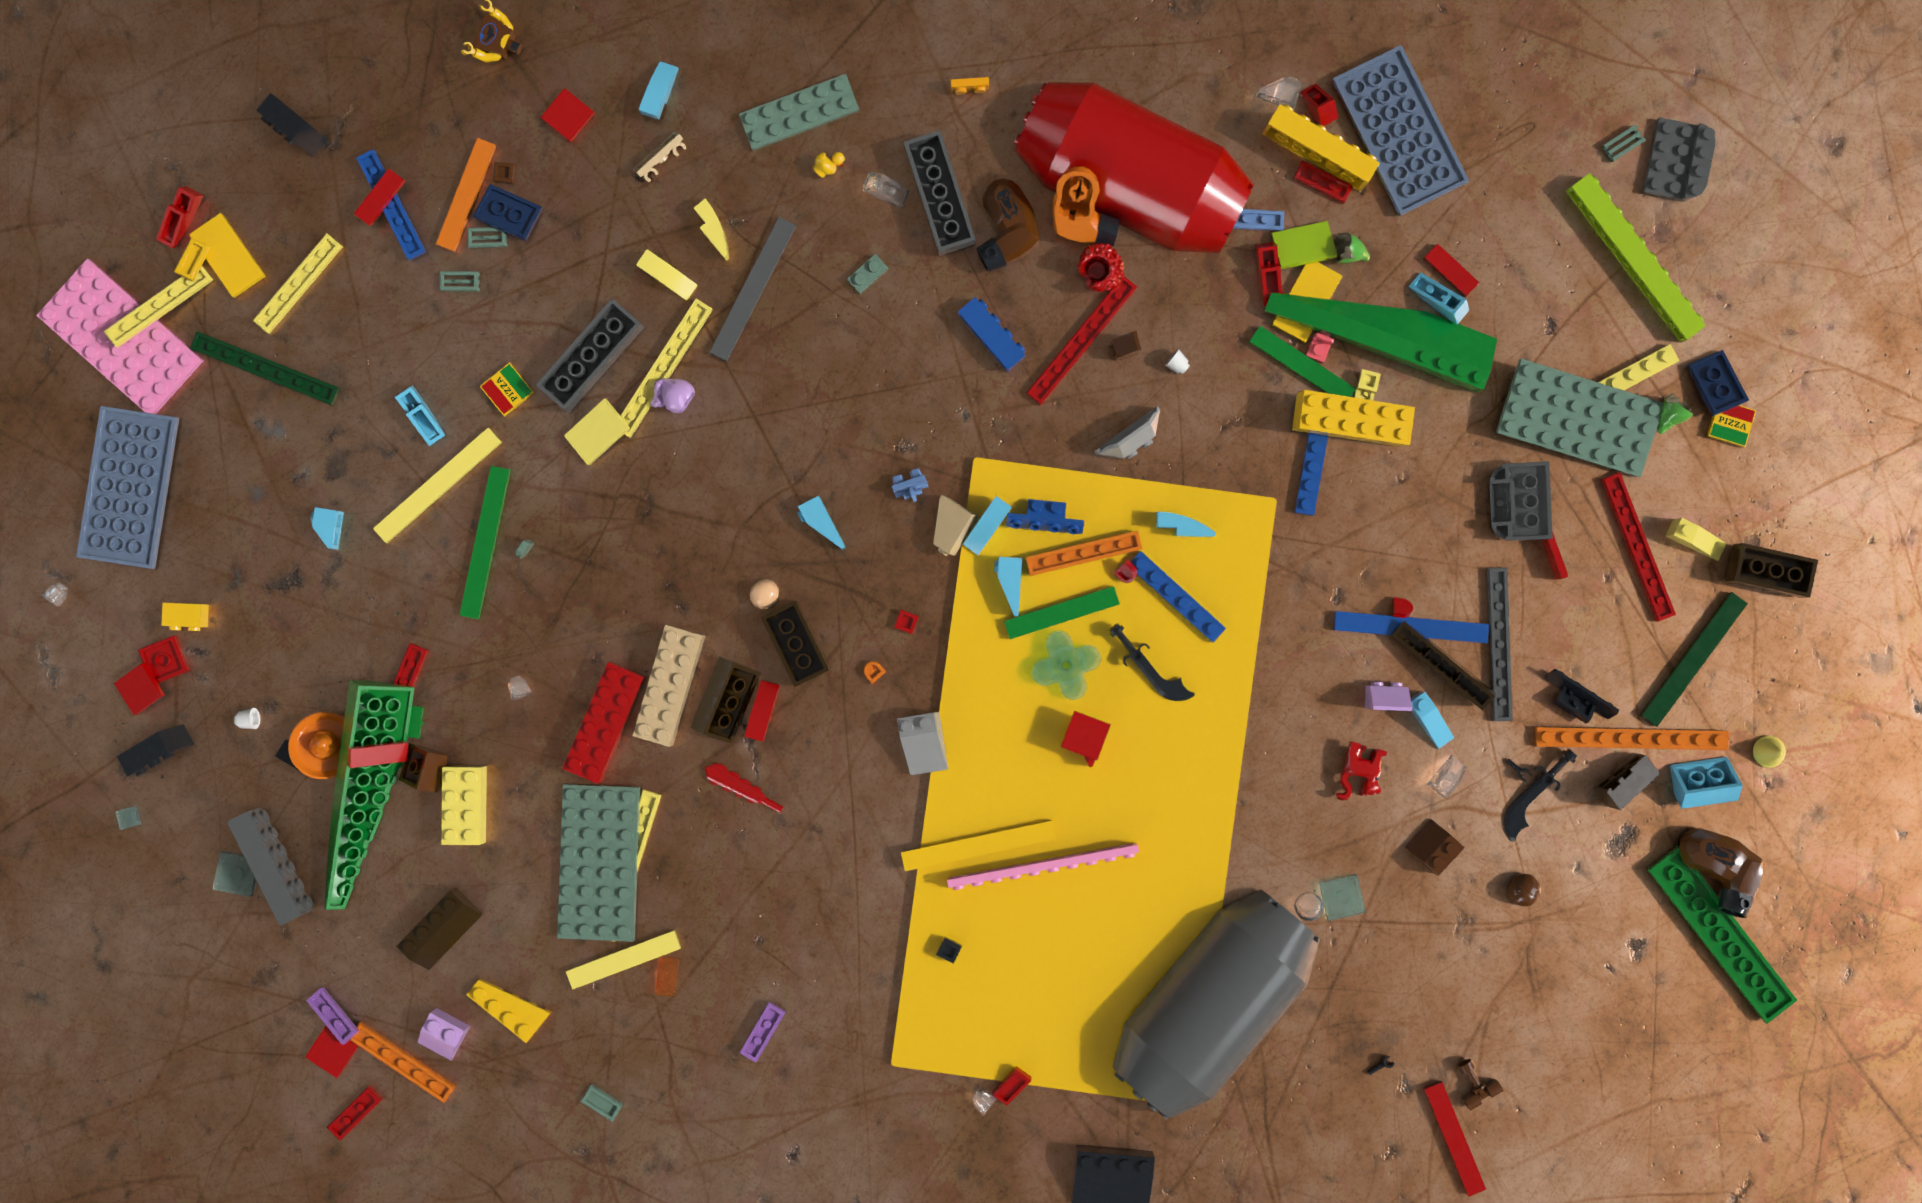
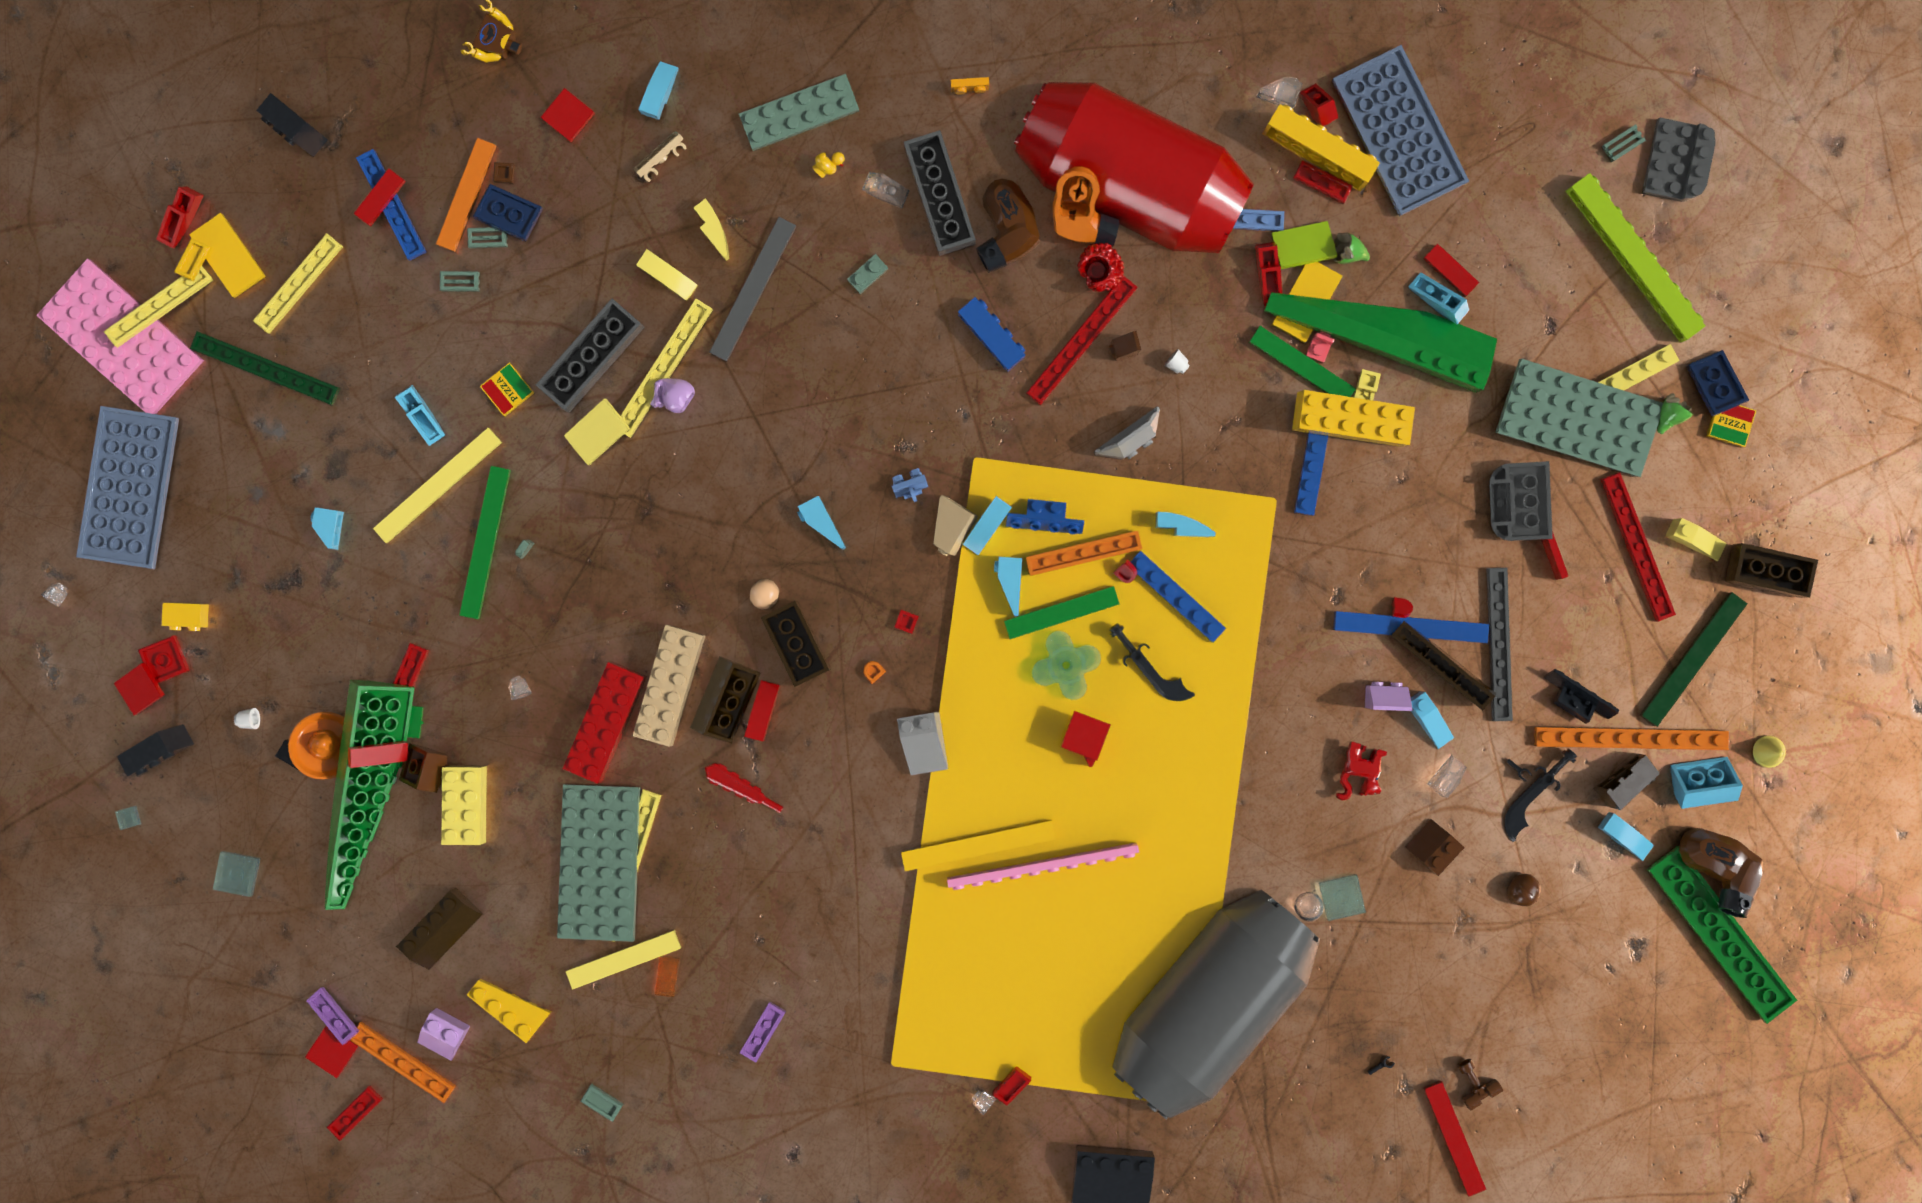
(270, 865): dark grey brick -> none
(949, 950): black plate -> none
(1626, 835): none -> medium azure slope

